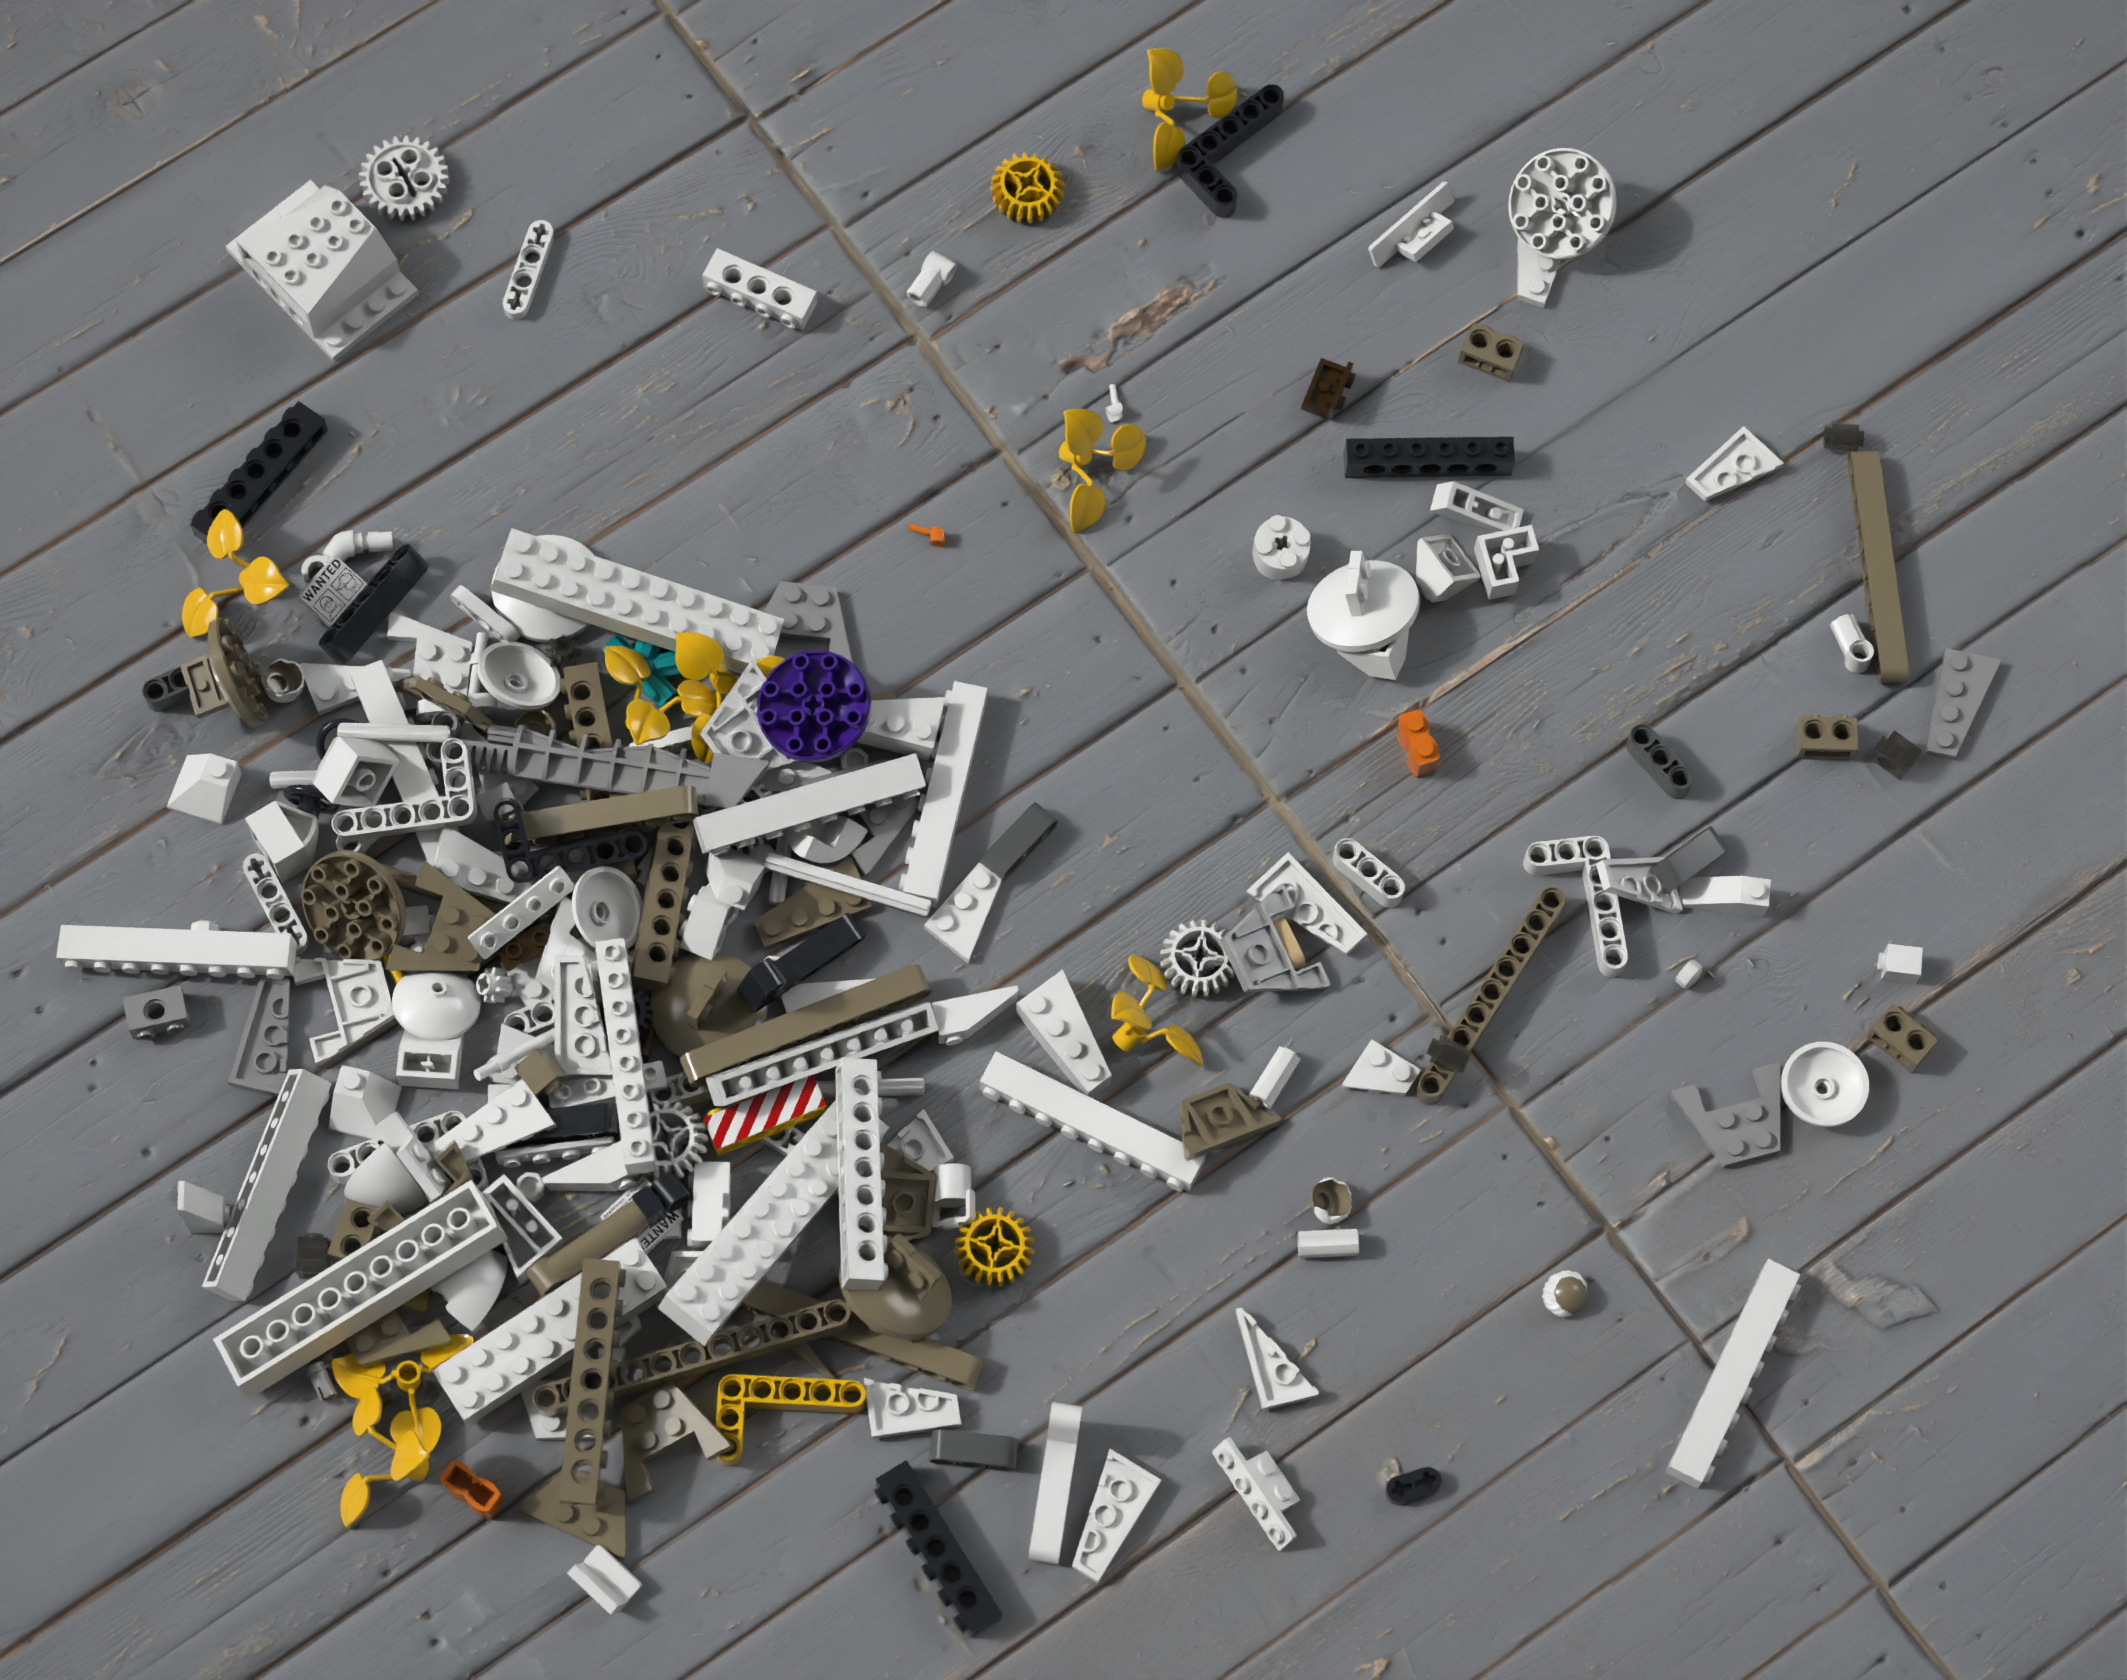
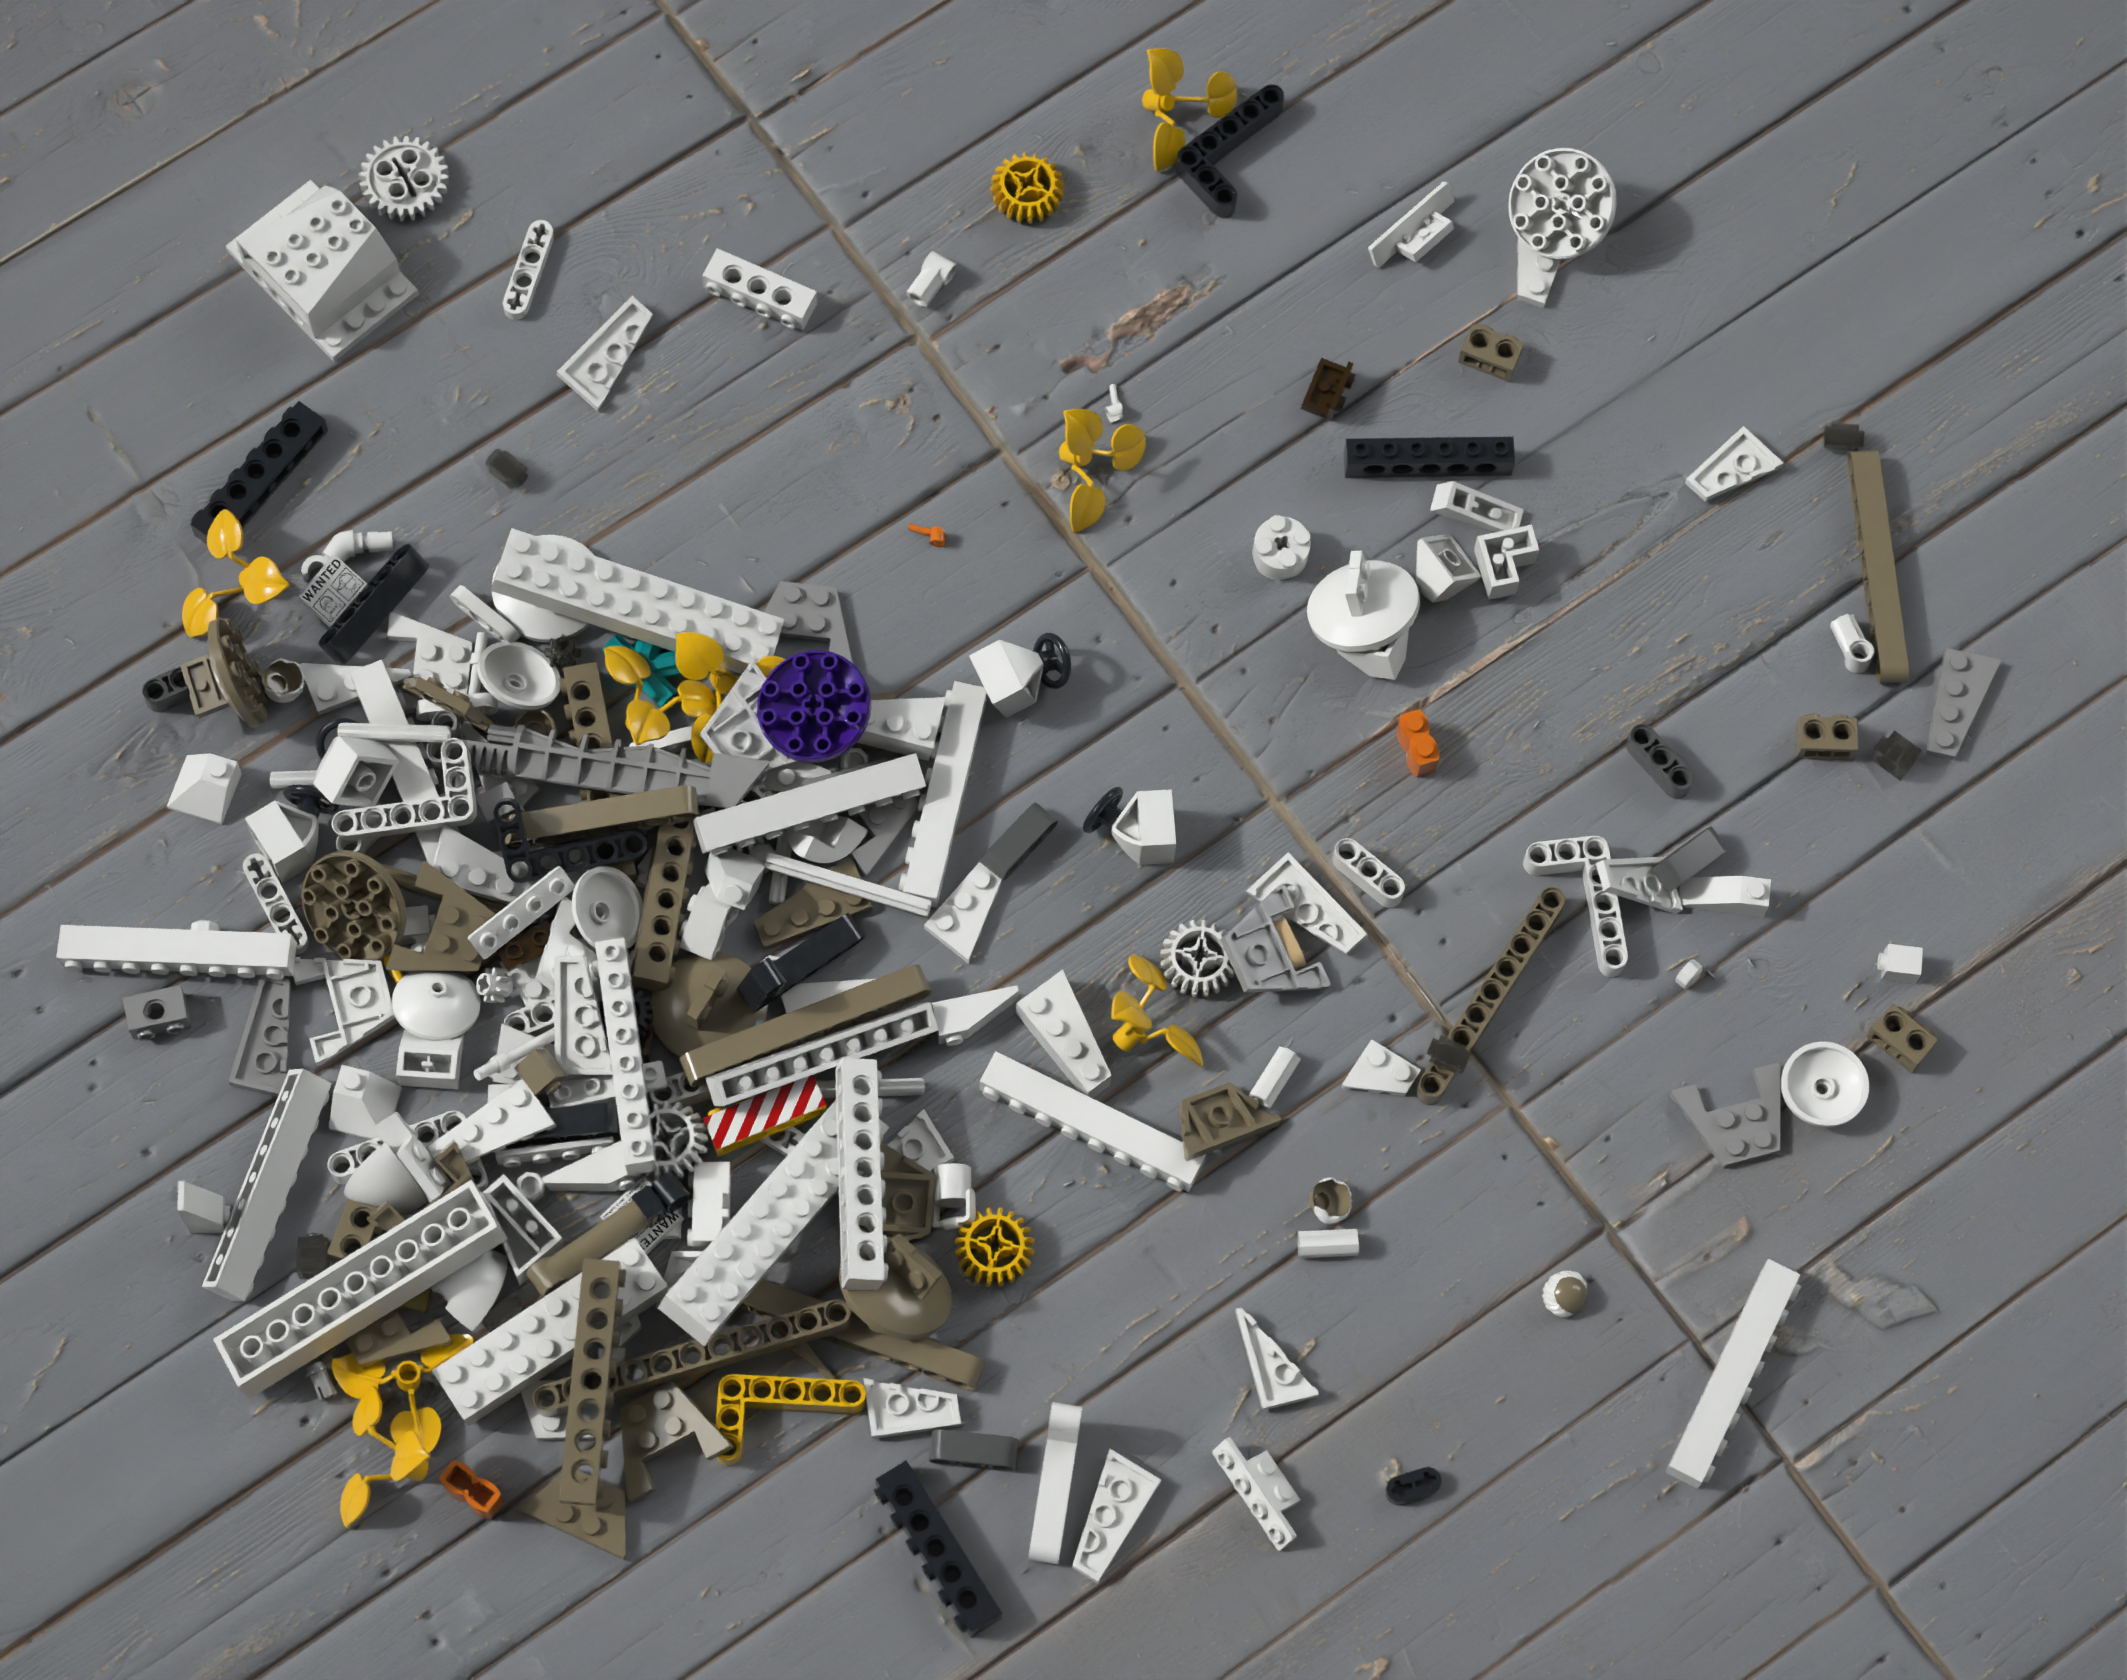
(507, 468): none -> clear smoke brick
(601, 359): none -> white wing
(605, 1580): white panel -> none
(1014, 673): none -> white piece
(1143, 827): none -> white piece

